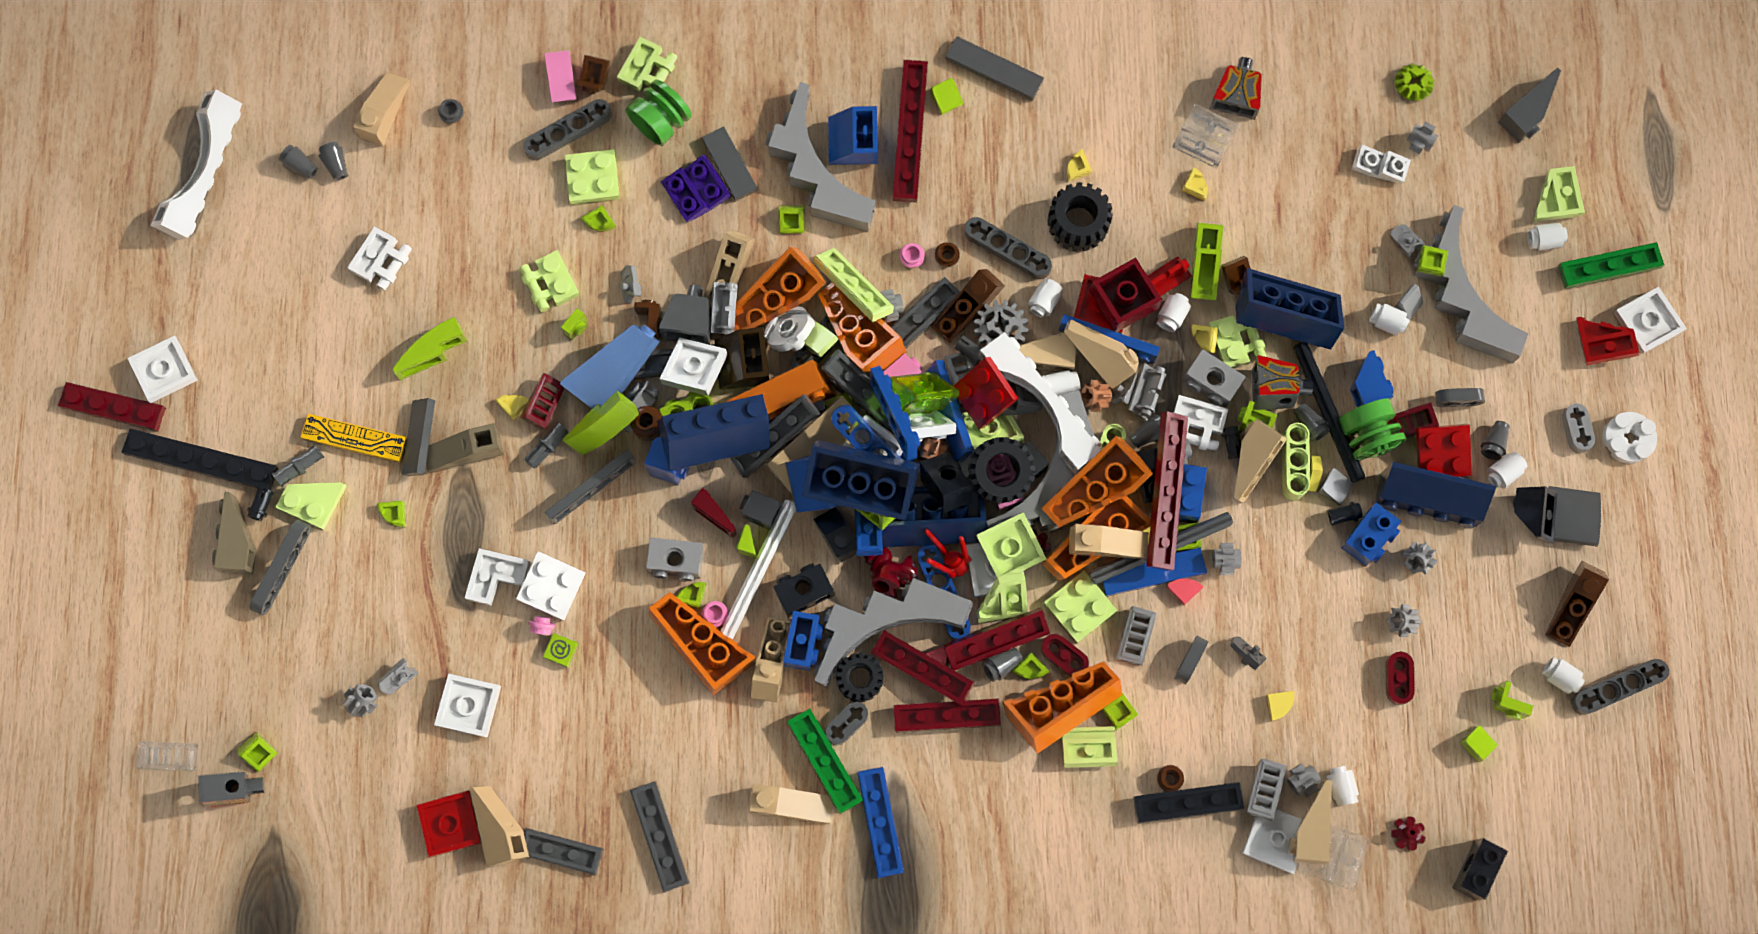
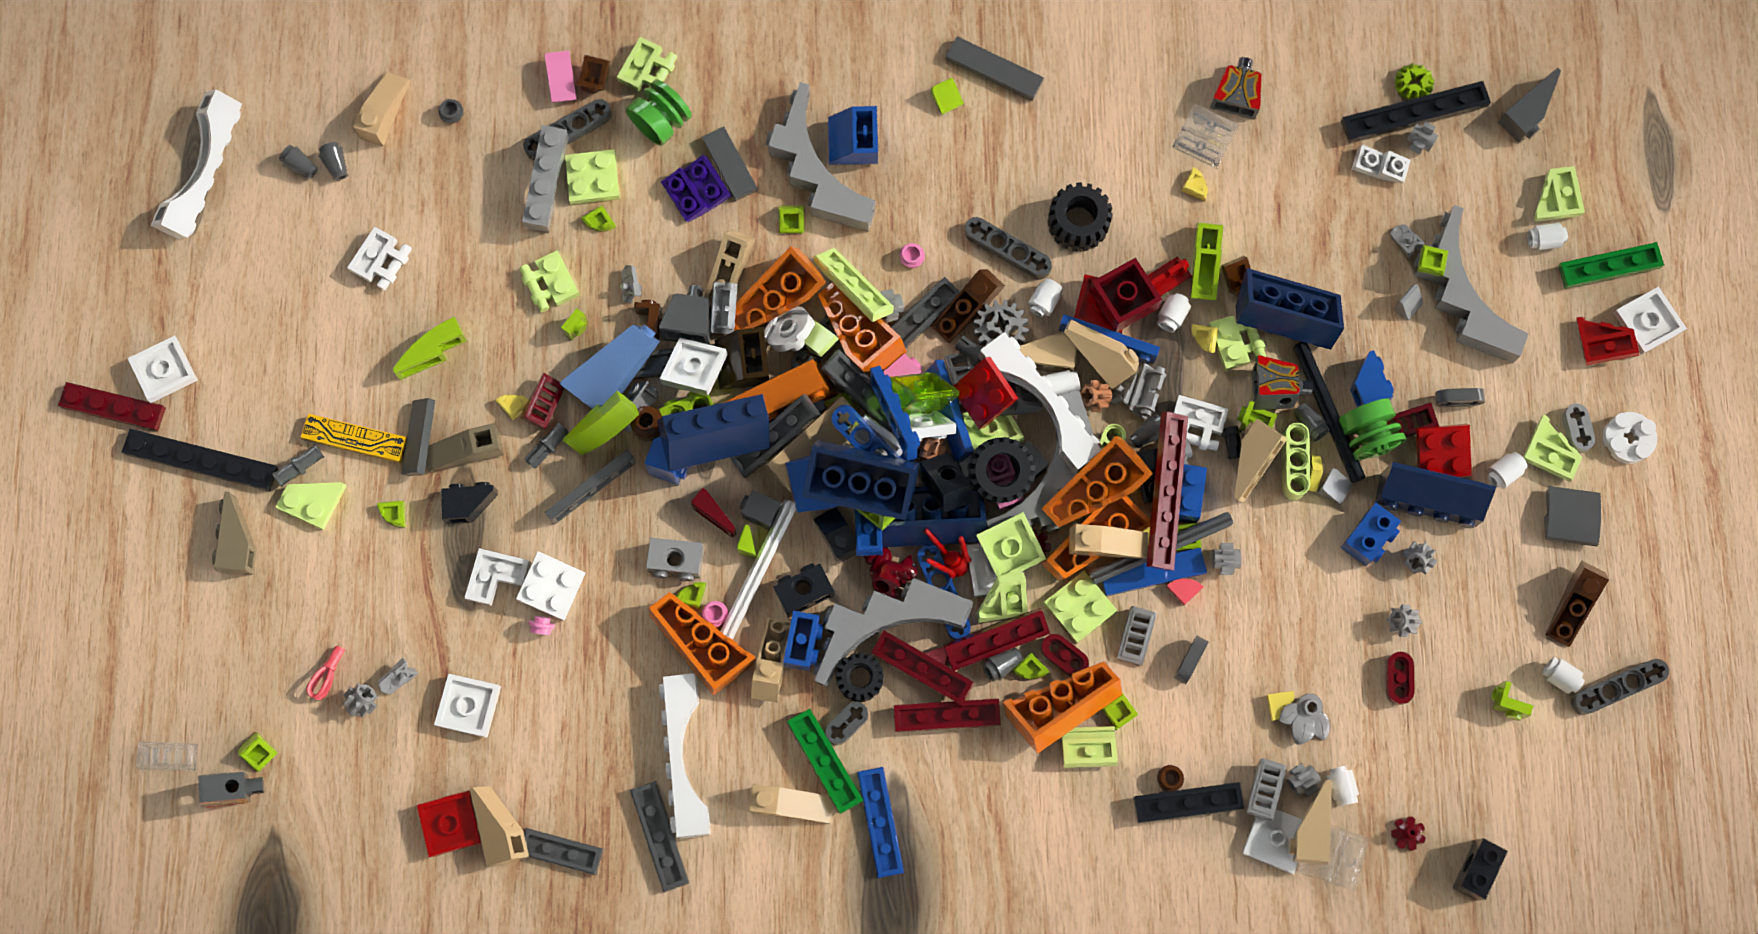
(260, 504): black pin -> none
(280, 567): dark grey beam -> none
(329, 666): none -> coral piece
(464, 503): none -> black slope
(544, 178): none -> light grey arch
(560, 650): lime tile -> none
(681, 700): none -> white arch
(910, 131): dark red plate -> none
(950, 248): reddish brown plate -> none
(1078, 167): light yellow tile -> none
(1206, 366): light grey brick -> none
(1250, 655): dark grey piece -> none
(1306, 723): none -> light grey plate
(1345, 514): black pin -> none
(1389, 319): white brick -> none
(1415, 111): none -> black plate
(1479, 744): lime slope -> none
(1495, 442): dark grey cone -> none
(1537, 510): black slope -> none
(1551, 451): none -> yellowish green wing

